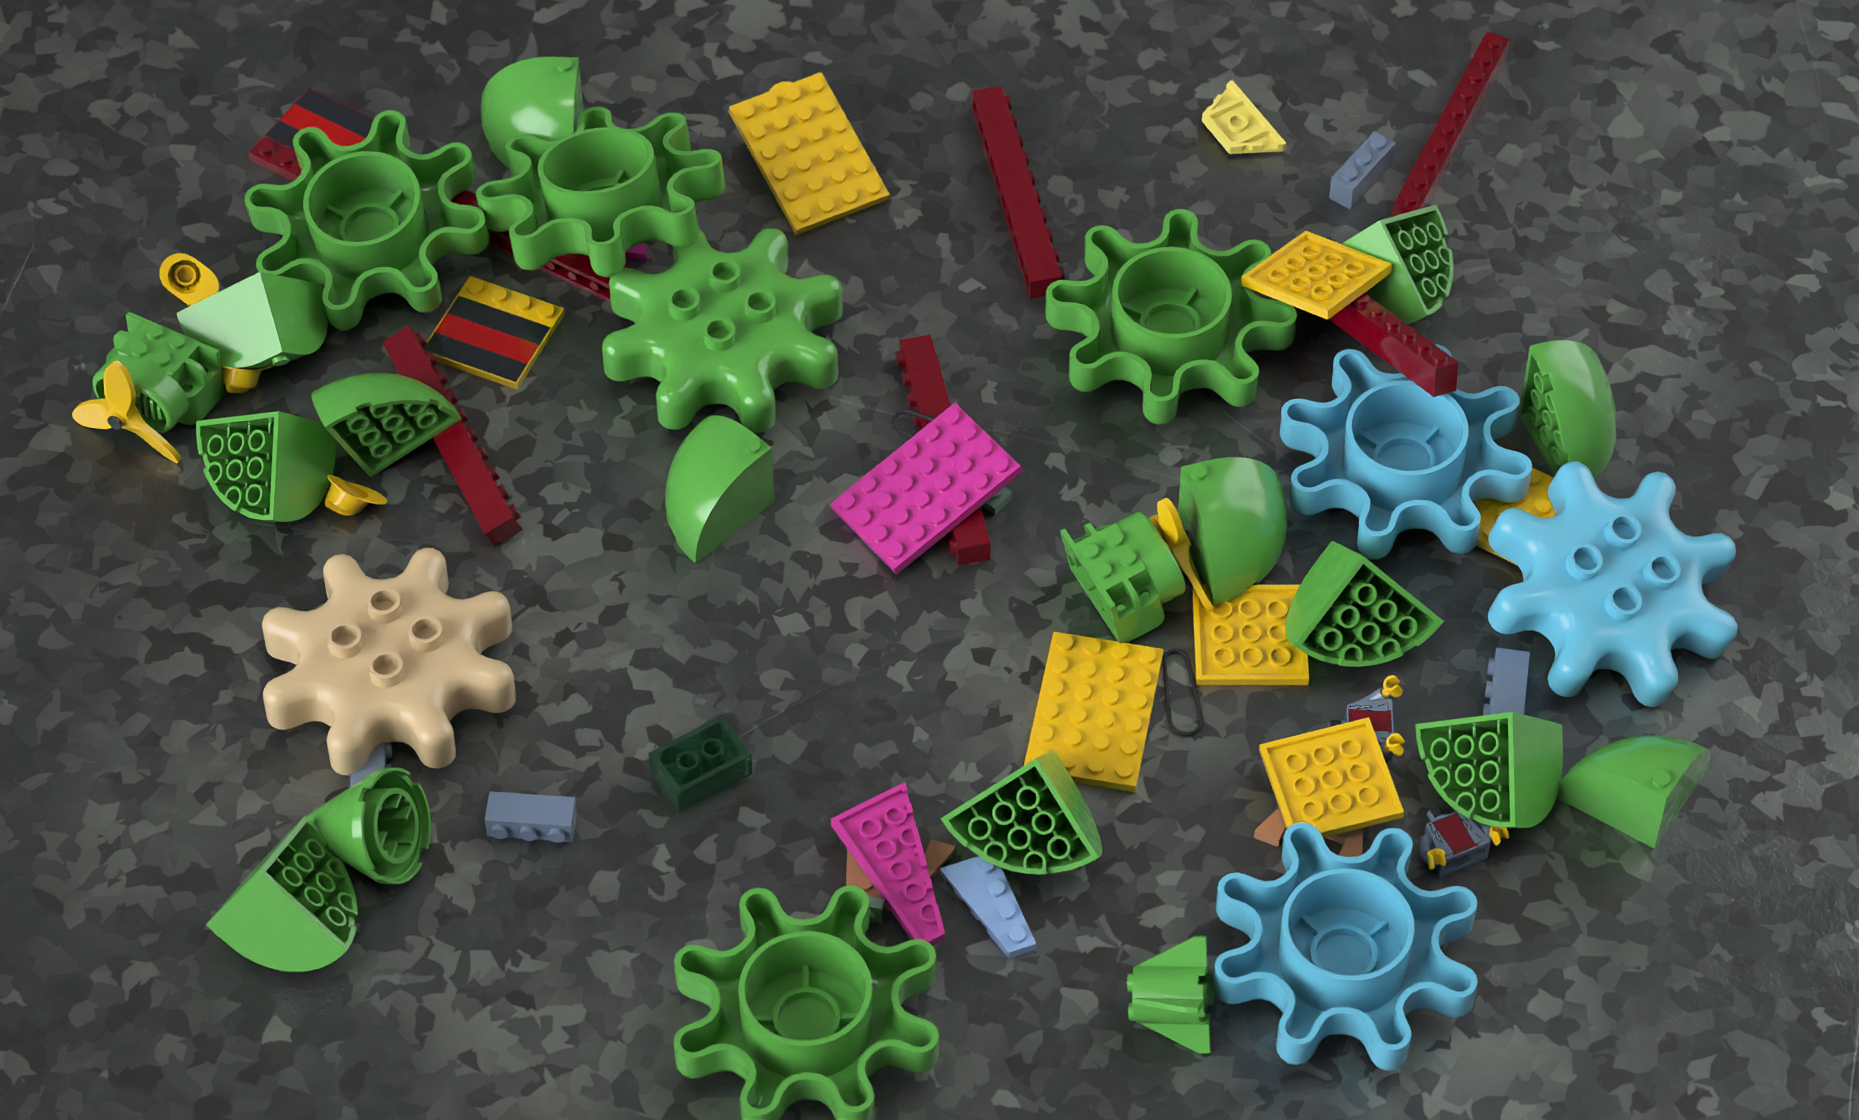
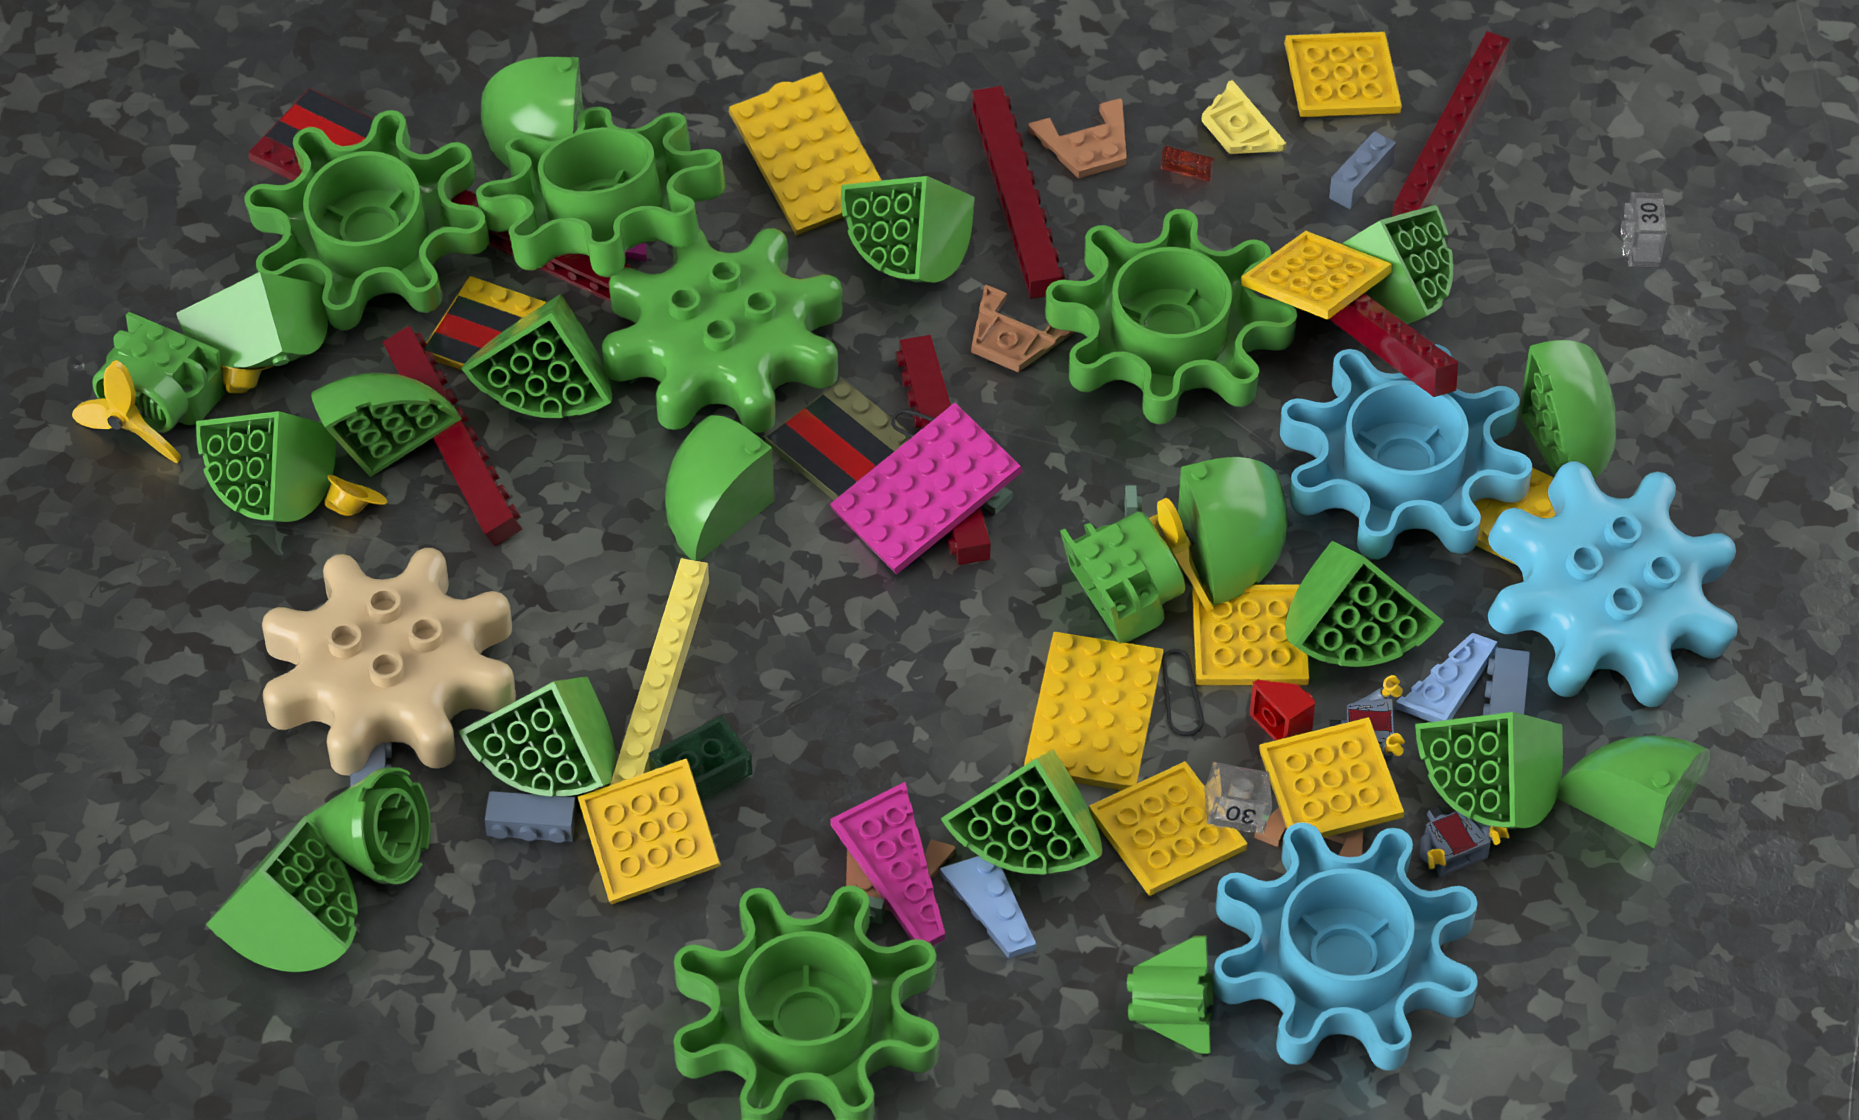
(188, 278): yellow piece -> none
(542, 365): none -> bright green brick
(548, 741): none -> bright green brick
(649, 831): none -> yellow plate
(663, 669): none -> light yellow brick
(837, 439): none -> plate
(909, 226): none -> bright green brick
(1009, 340): none -> nougat wing
(1089, 149): none -> nougat wing
(1132, 502): none -> sand green plate
(1164, 829): none -> yellow plate
(1187, 163): none -> clear red tile
(1238, 798): none -> clear brick
(1282, 708): none -> red slope
(1342, 74): none -> yellow plate
(1449, 683): none -> light blue wing
(1644, 229): none -> clear brick

